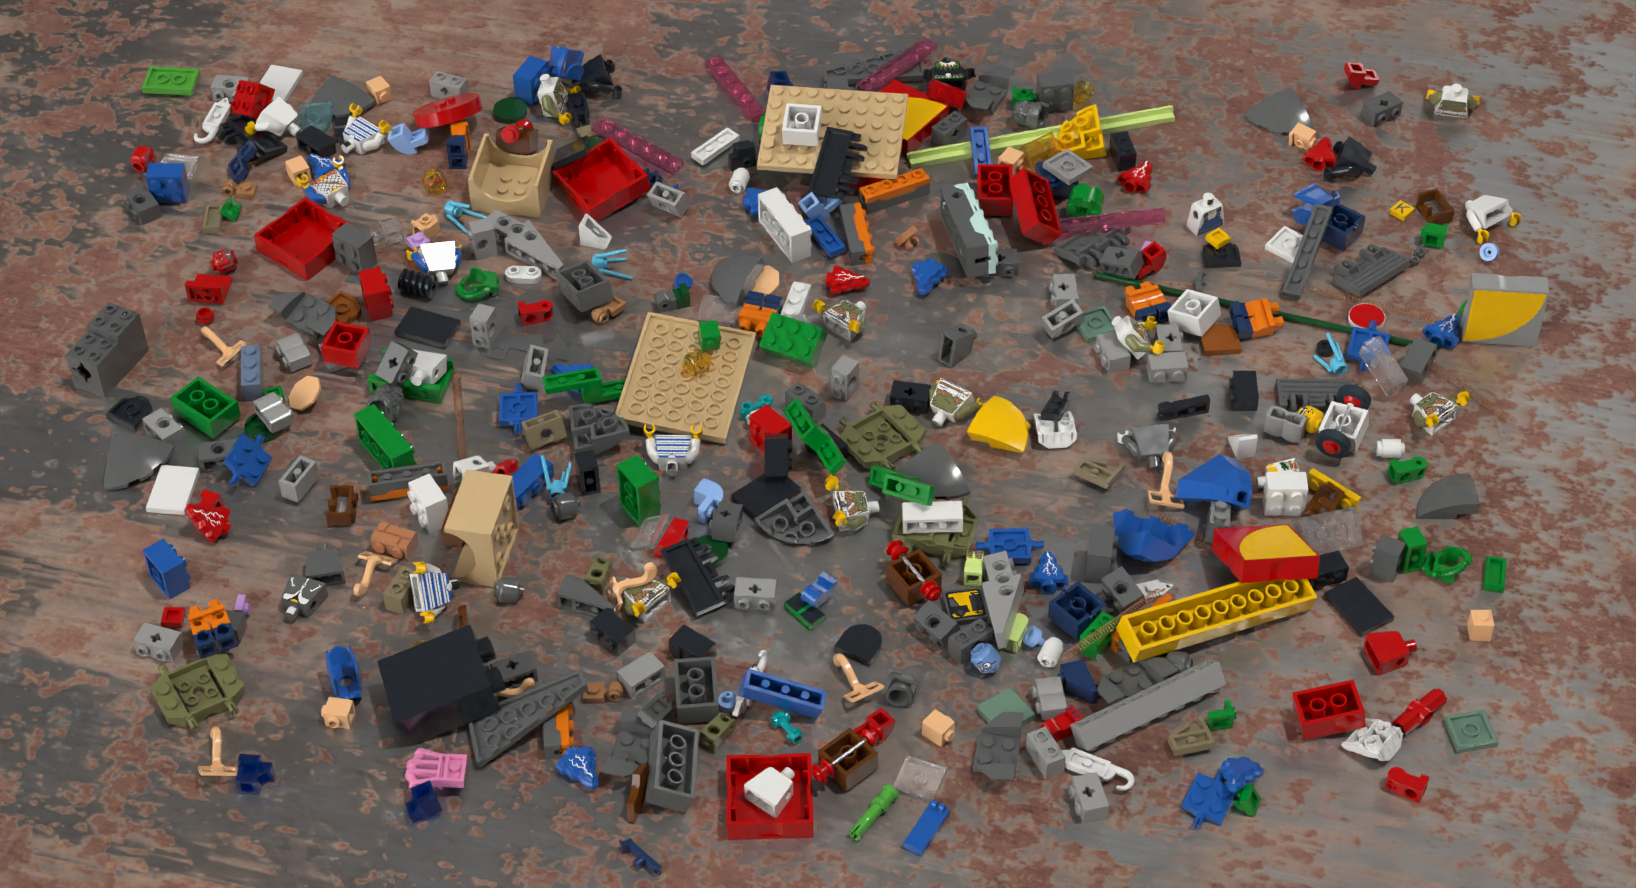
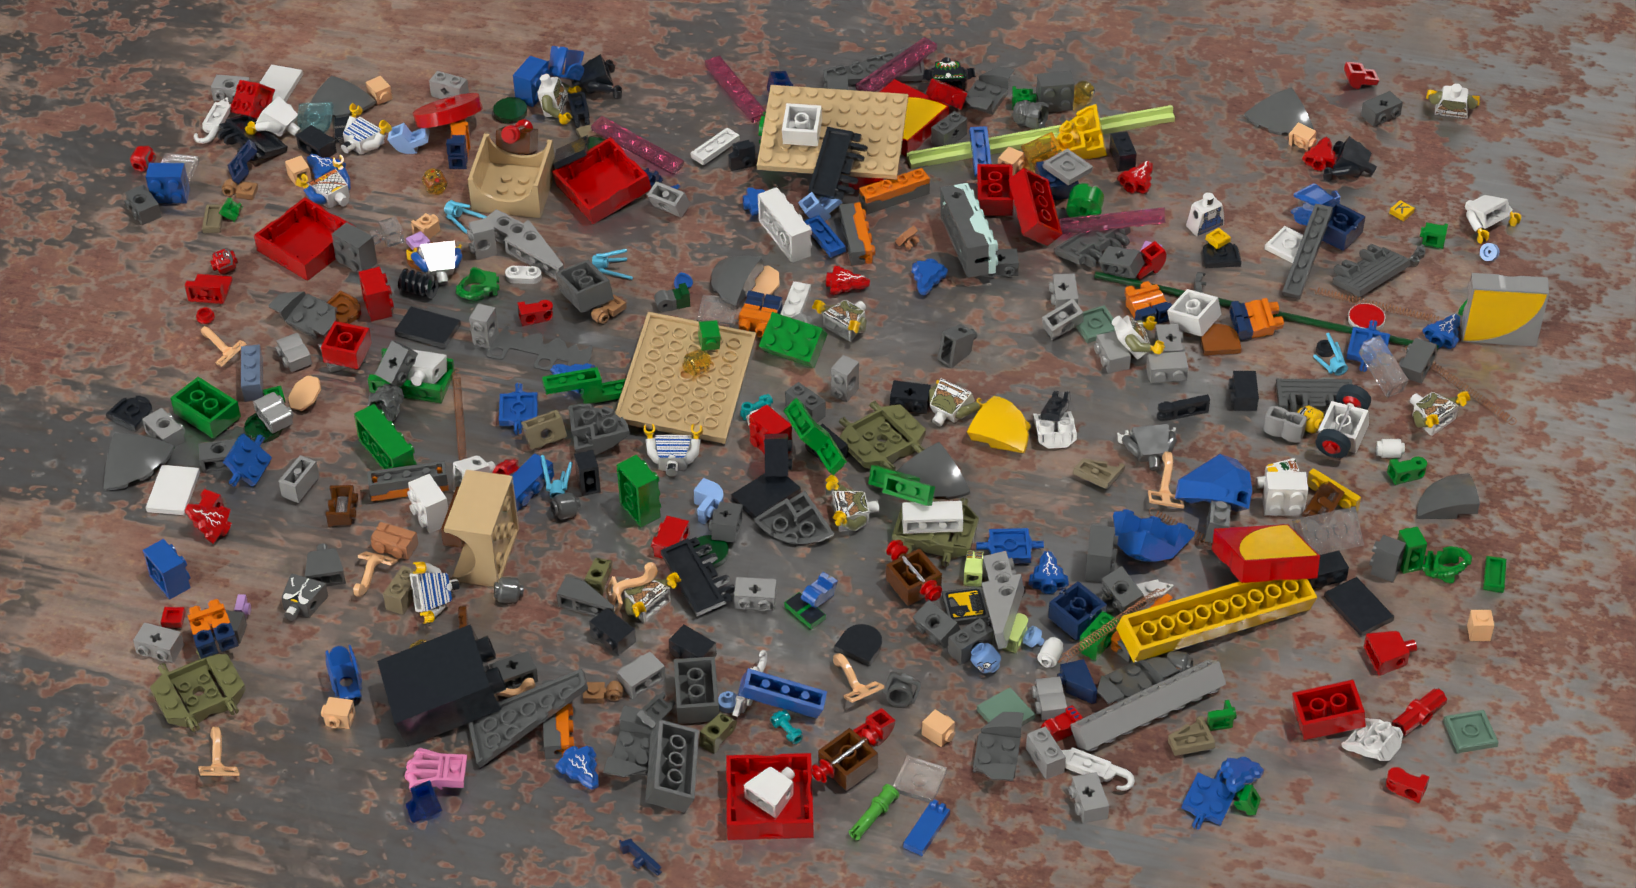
(107, 350): dark grey piece -> none
(171, 80): bright green plate -> none
(253, 774): clear blue brick -> none
(534, 367): light grey brick -> none
(593, 234): white slope -> none
(637, 793): reddish brown tile -> none
(650, 532): clear tile -> none
(739, 180): white brick -> none
(1243, 445): white slope -> none
(1435, 207): reddish brown window -> none

